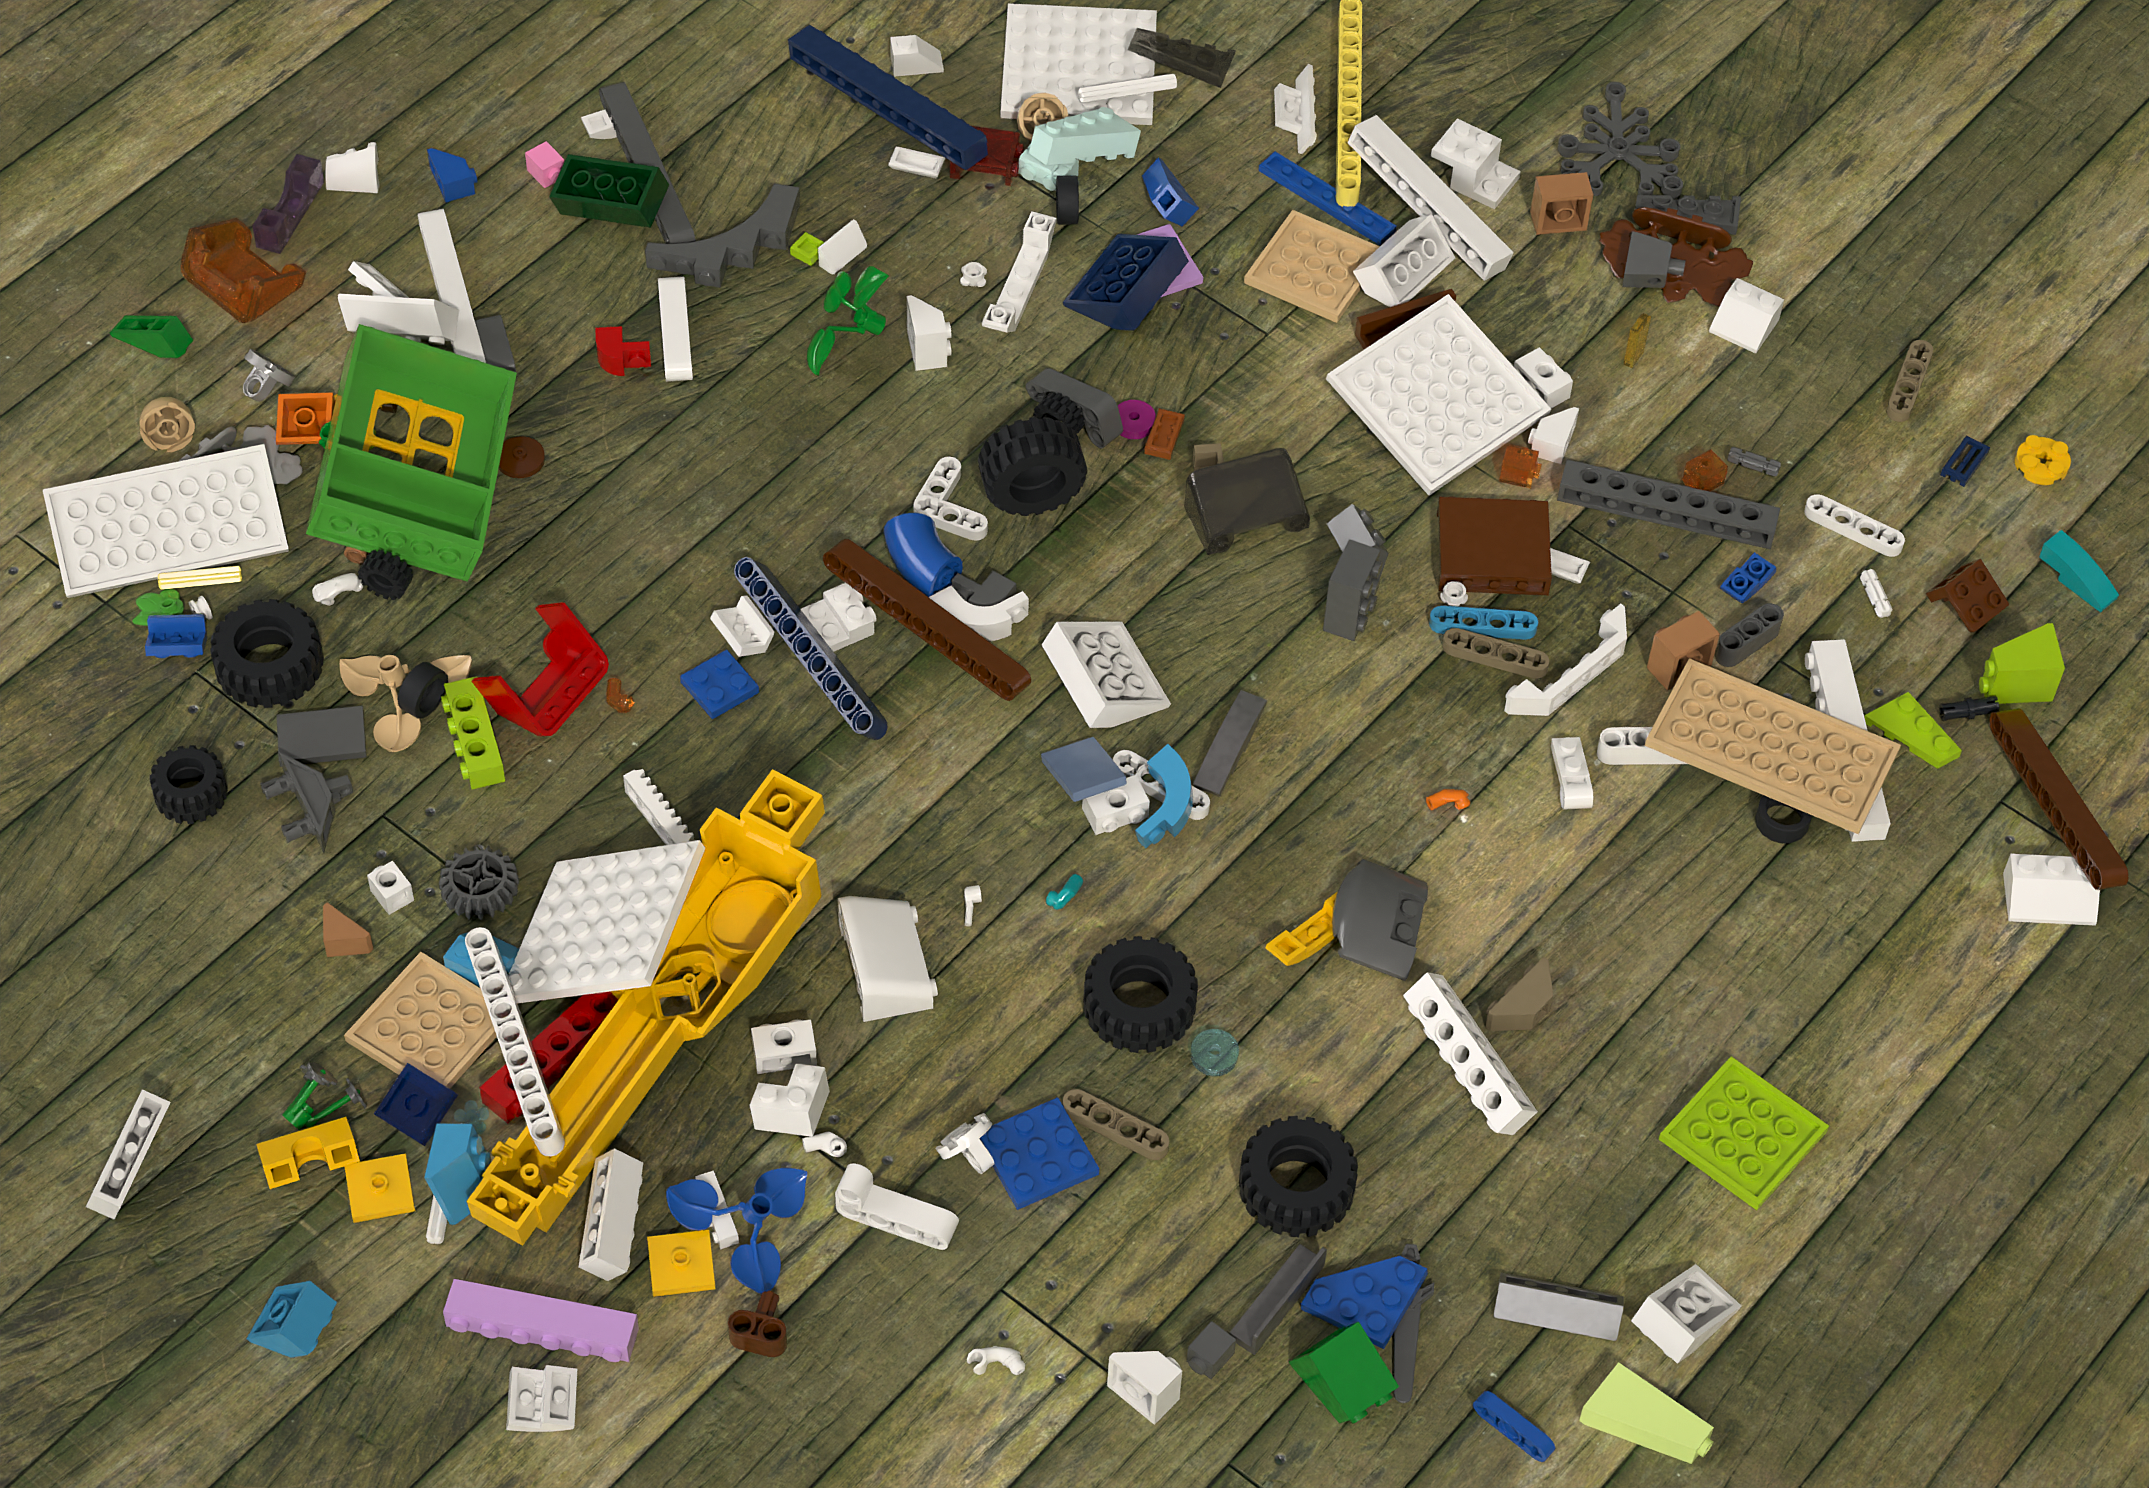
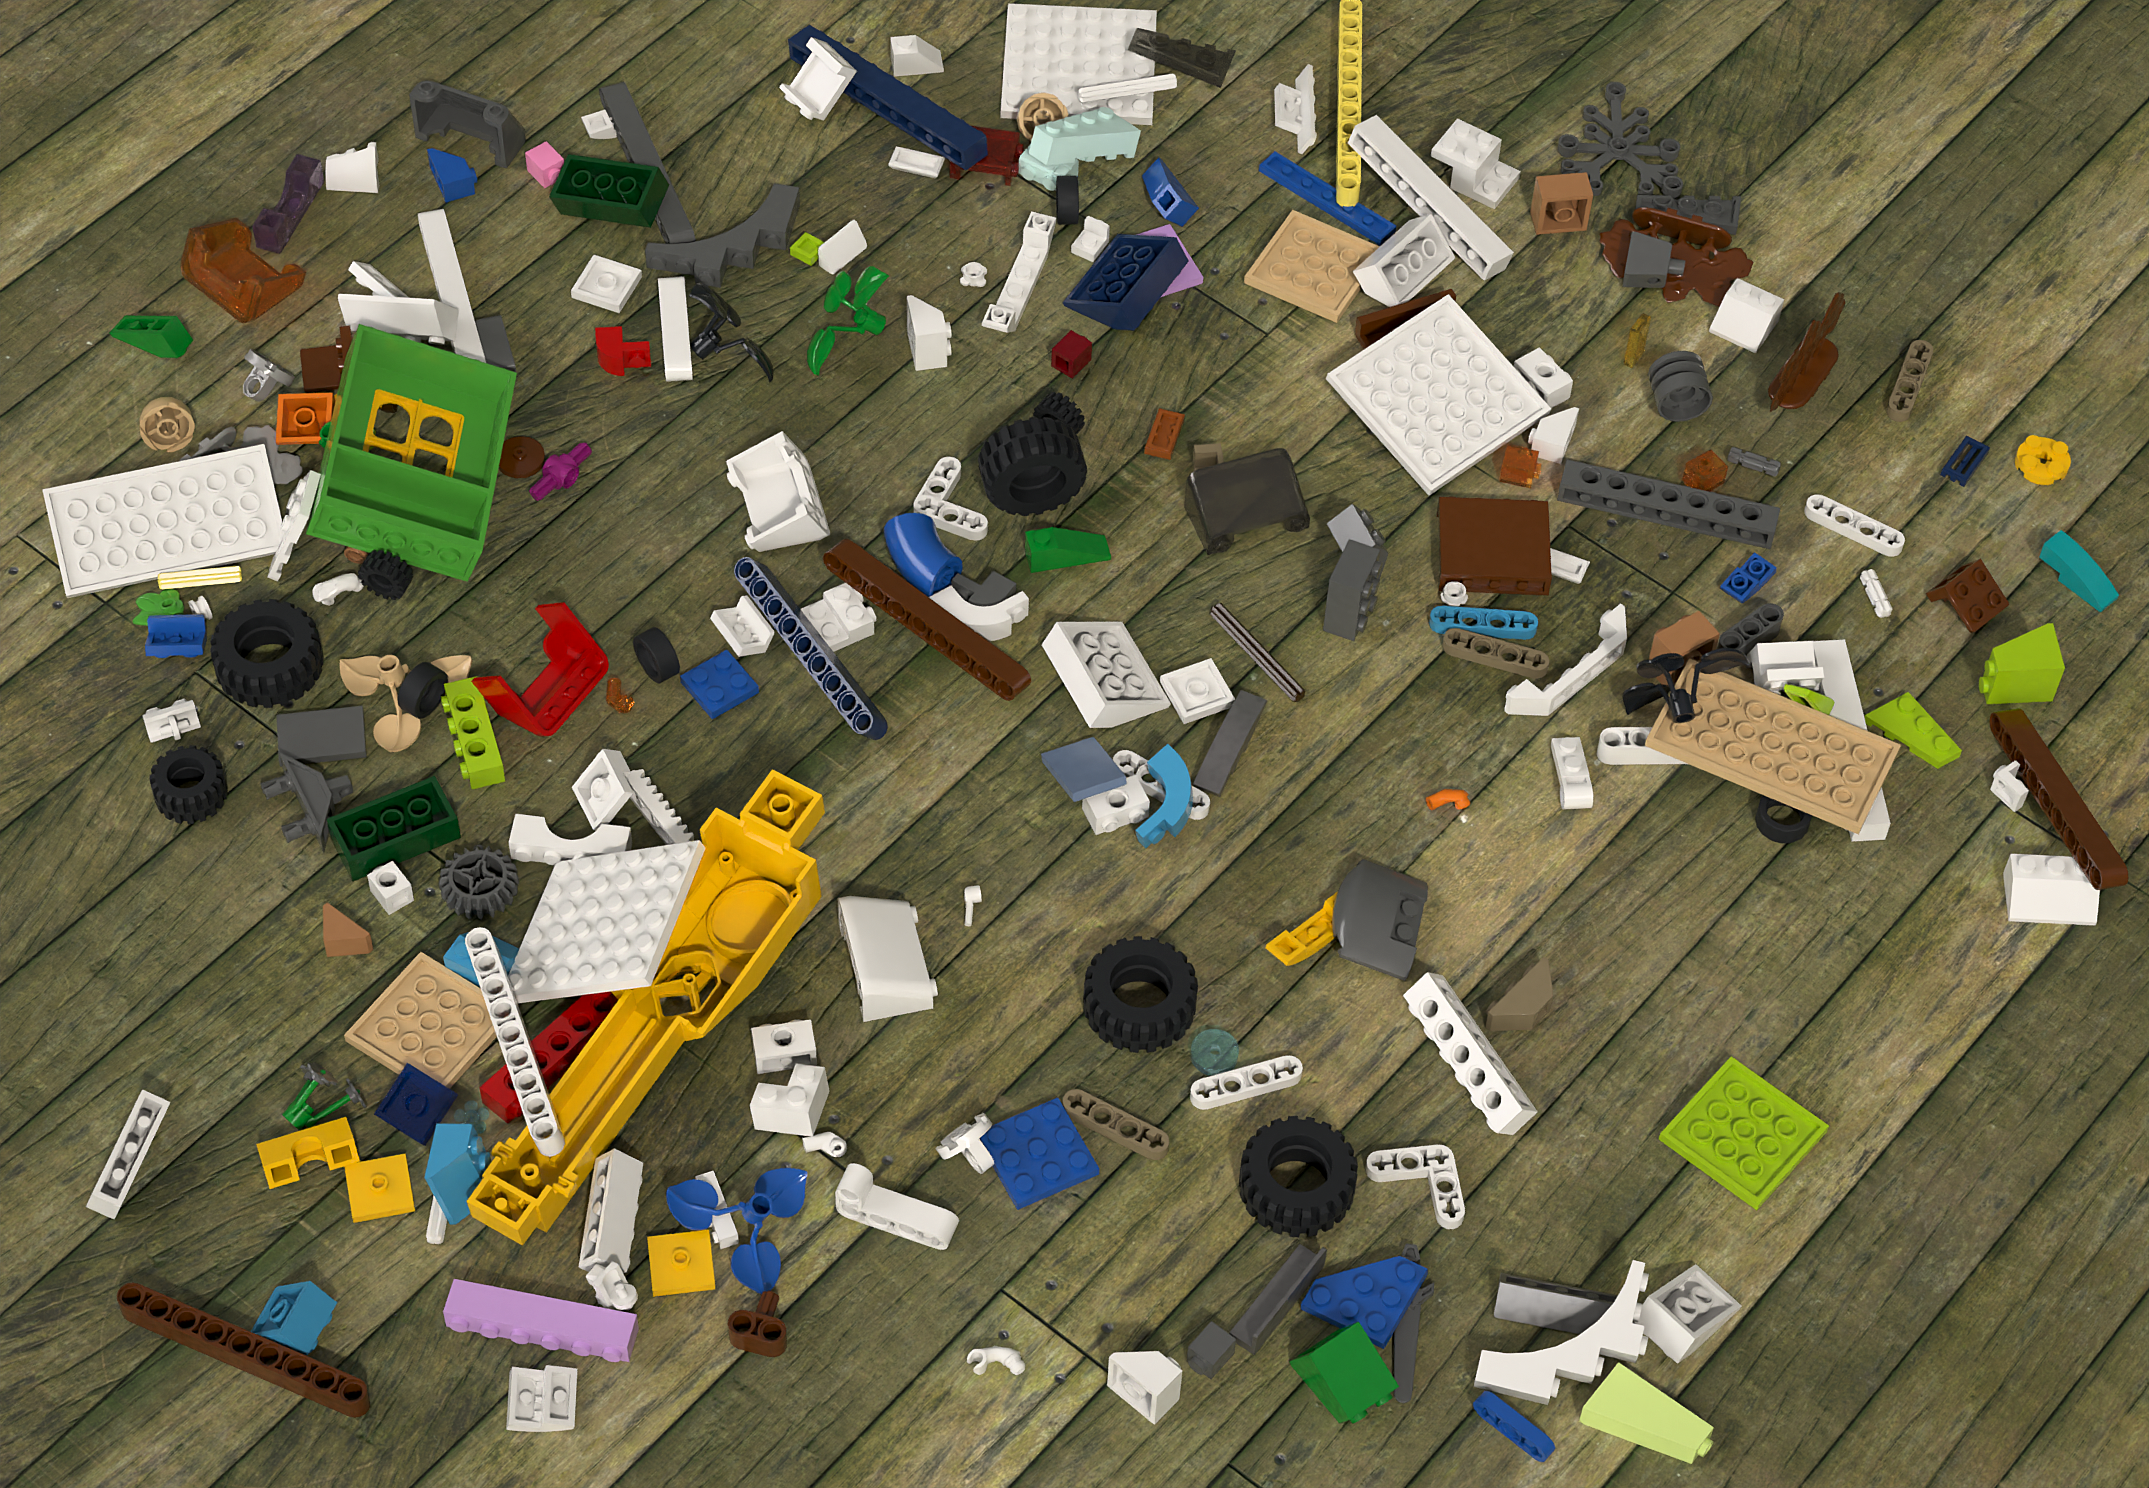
(171, 720): none -> white hips
(251, 1361): none -> reddish brown beam
(299, 509): none -> white wing
(324, 365): none -> reddish brown bracket
(393, 828): none -> dark green brick
(443, 108): none -> dark grey windscreen
(534, 841): none -> white arch
(560, 471): none -> magenta axle
(603, 787): none -> white plate
(606, 283): none -> white plate
(612, 1287): none -> white hips
(656, 655): none -> black tyre
(710, 340): none -> black plant
(778, 495): none -> white windscreen
(819, 81): none -> white panel
(1063, 548): none -> green slope
(1070, 889): teal arm -> none
(1071, 354): none -> dark red brick
(1092, 239): none -> white bracket
(1098, 407): dark grey beam -> none
(1136, 410): magenta piece -> none
(1197, 691): none -> white plate
(1243, 1077): none -> white beam
(1257, 652): none -> axle
(1434, 1171): none -> white beam
(1533, 1373): none -> white arch
(1680, 386): none -> dark grey wheel
(1680, 701): none -> black plant
(1784, 664): none -> white bracket
(1808, 363): none -> reddish brown plant
(1809, 698): none -> lime slope
(1968, 708): black pin -> none
(2009, 788): none -> white bracket

